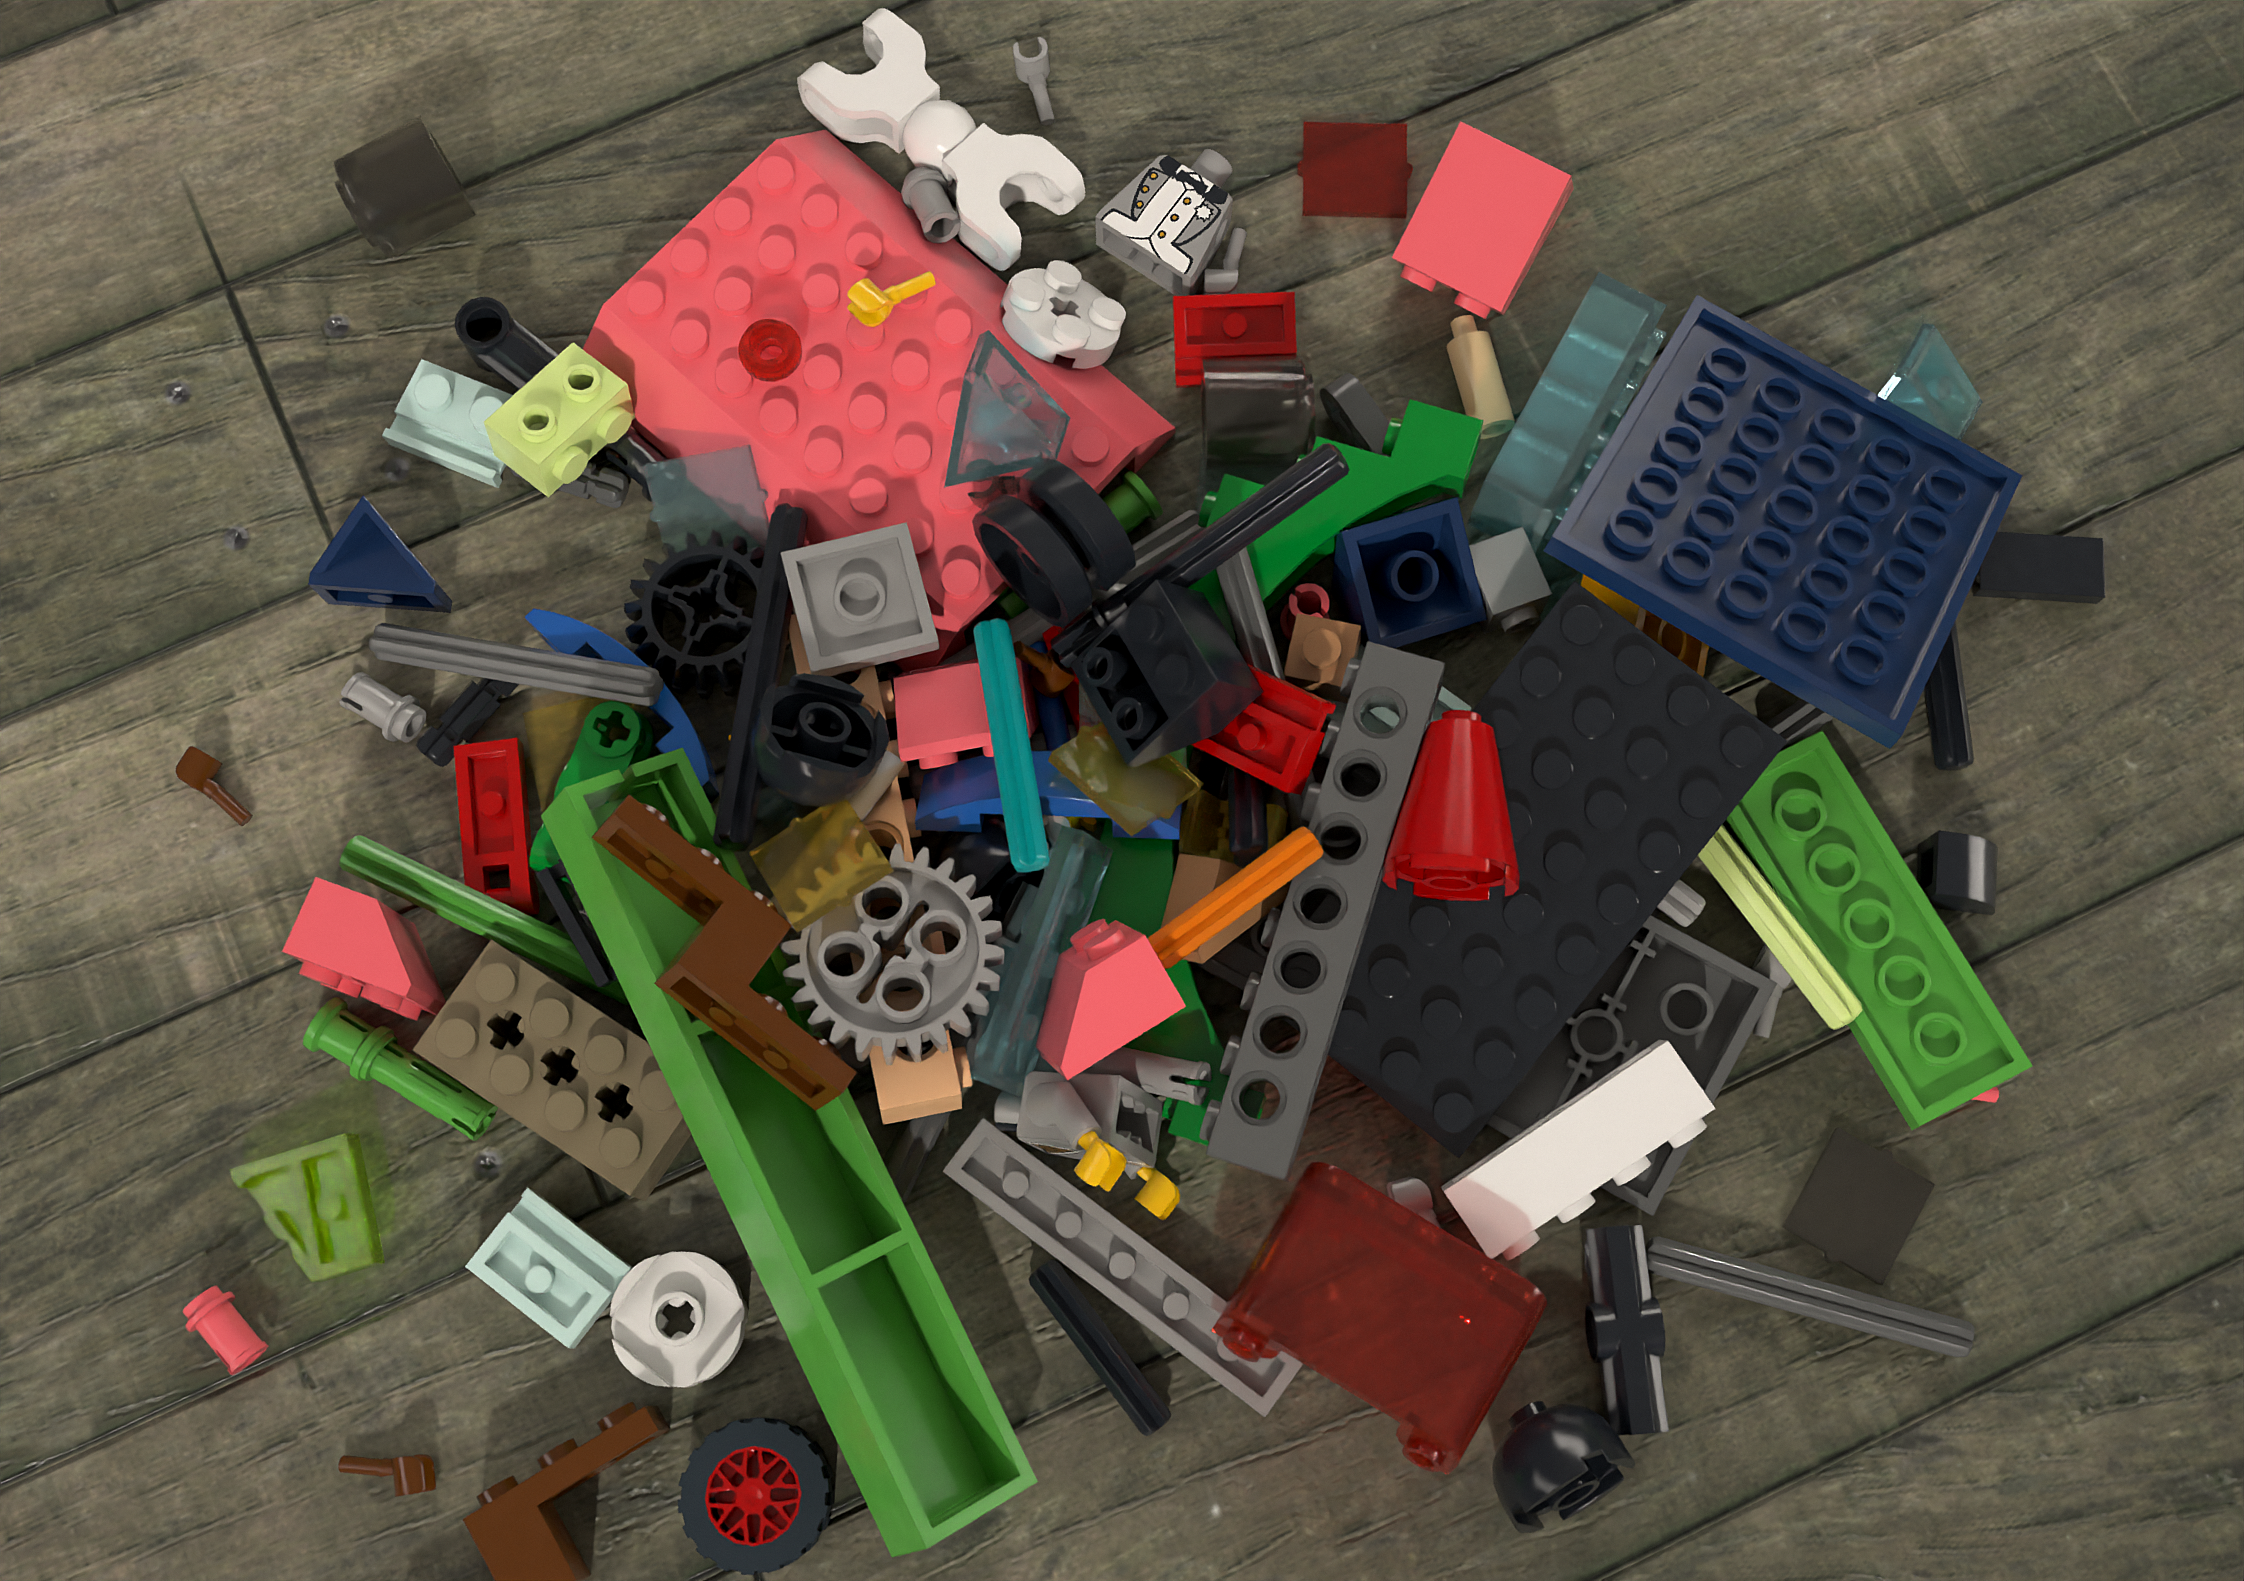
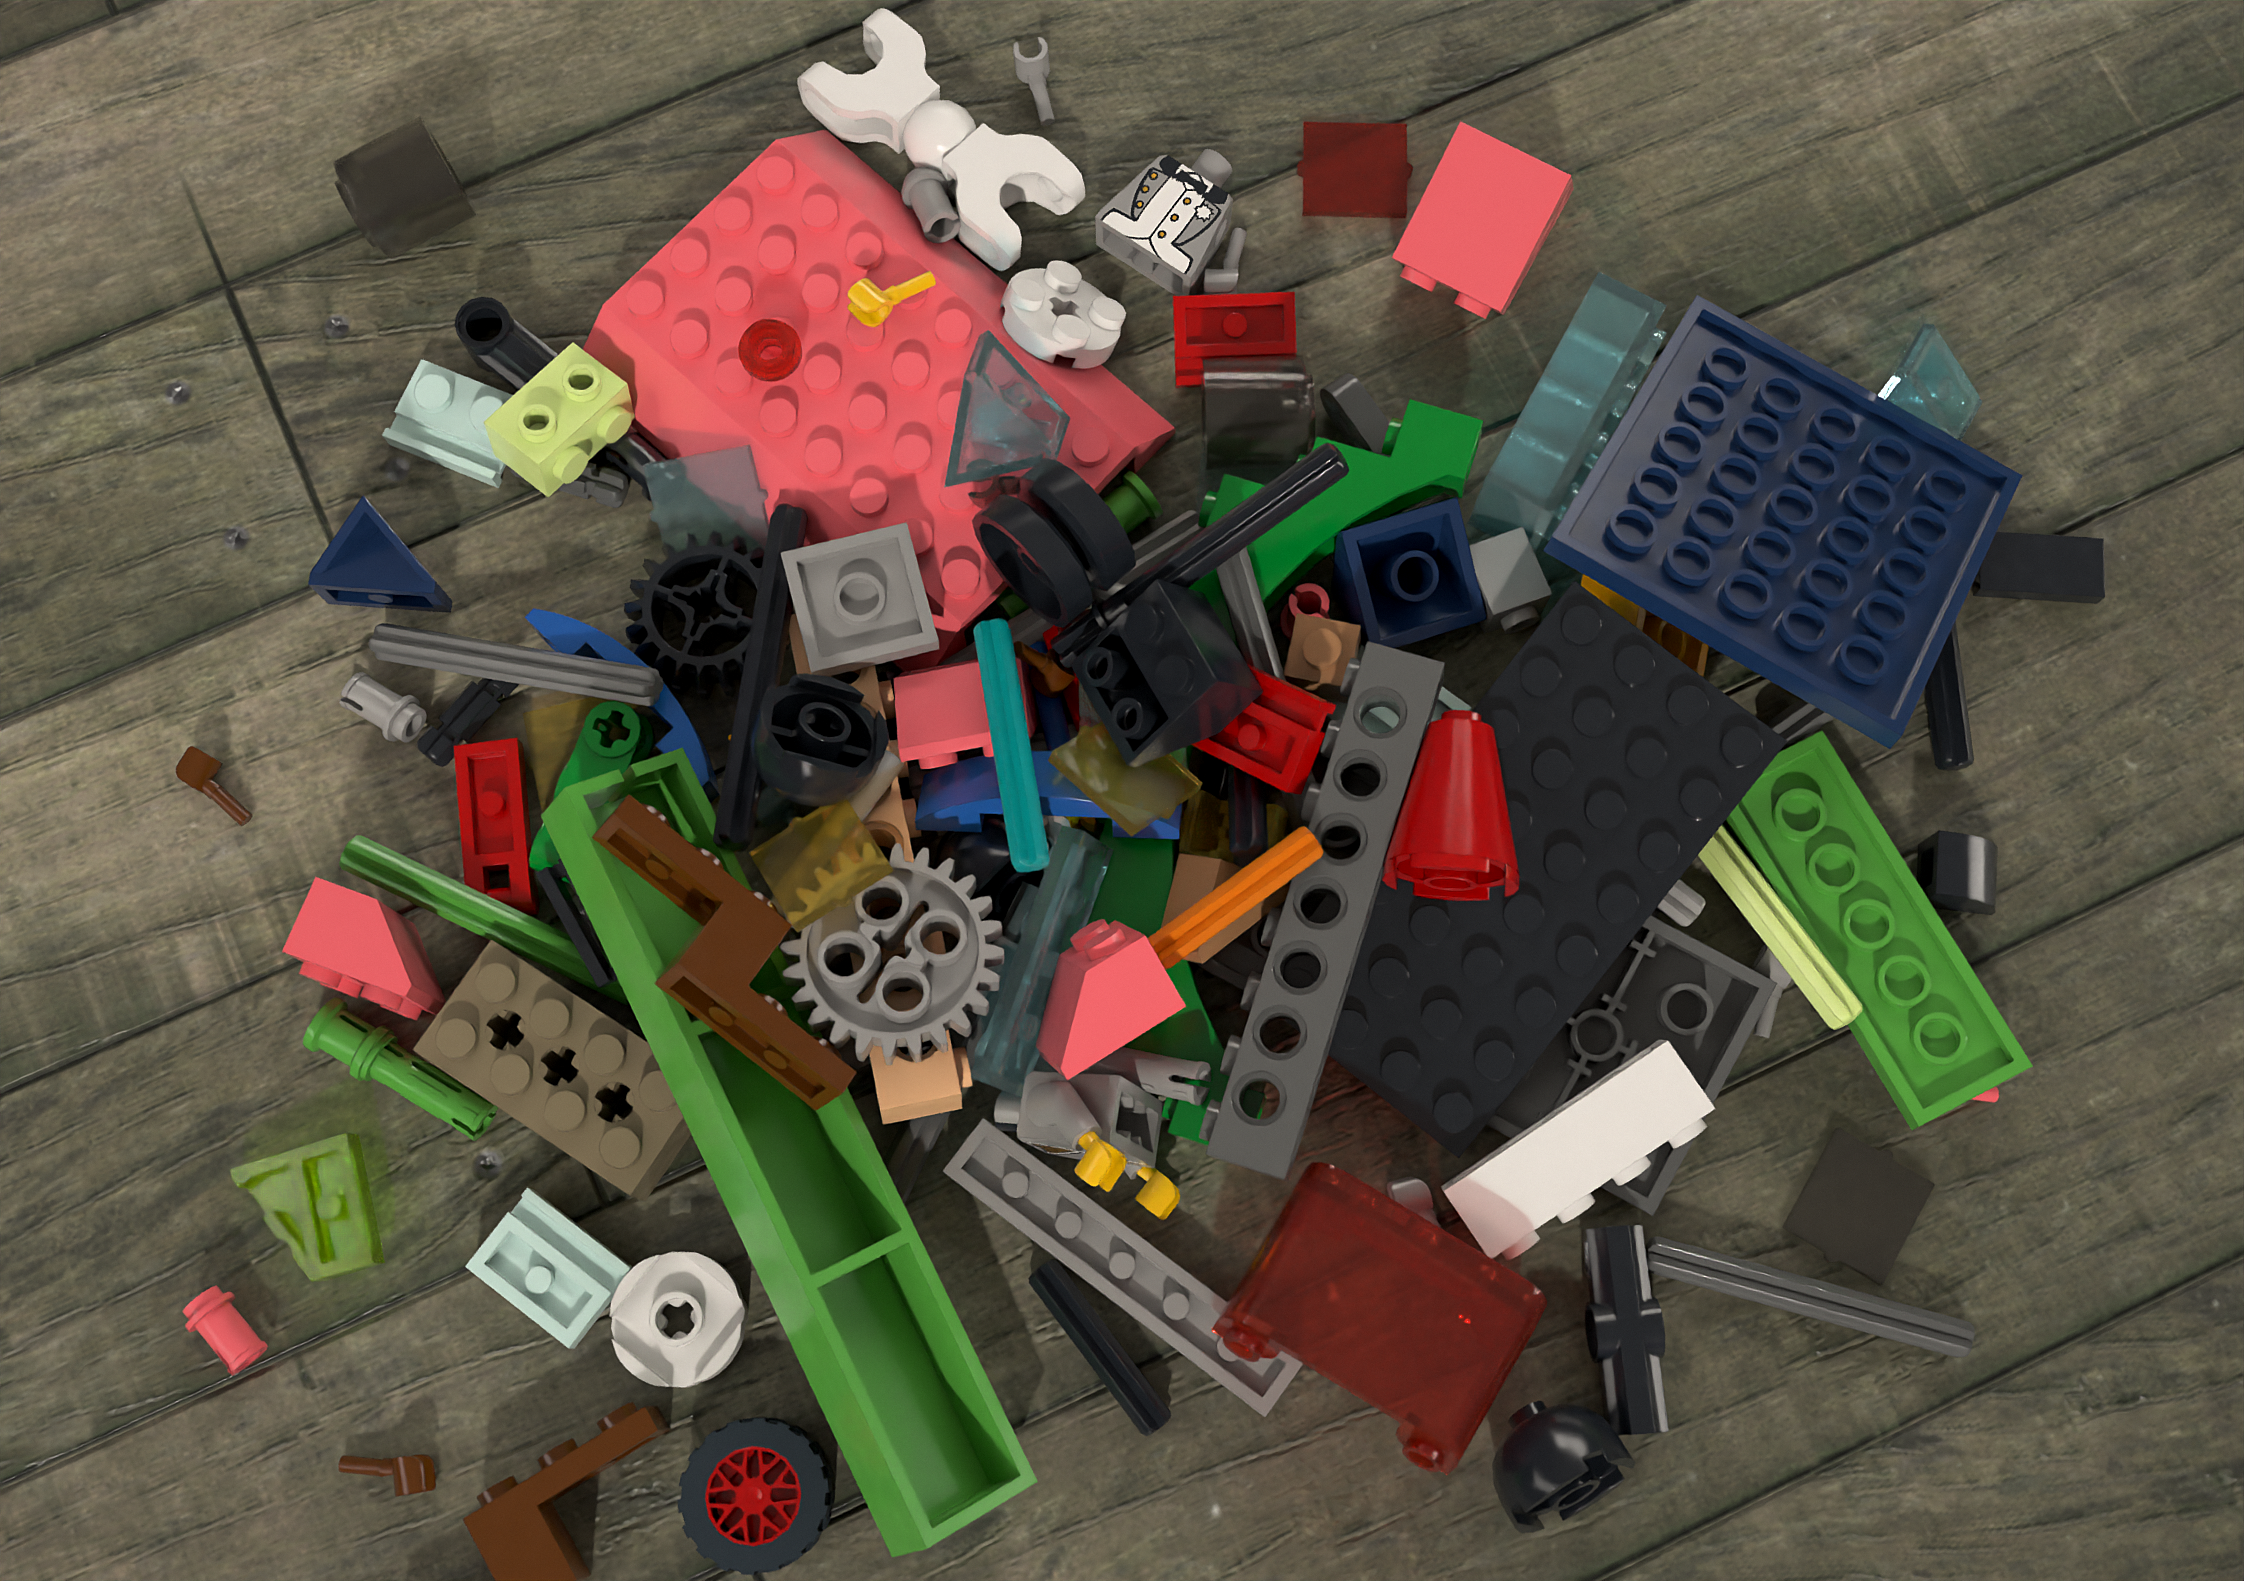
(1479, 377): tan cylinder -> none

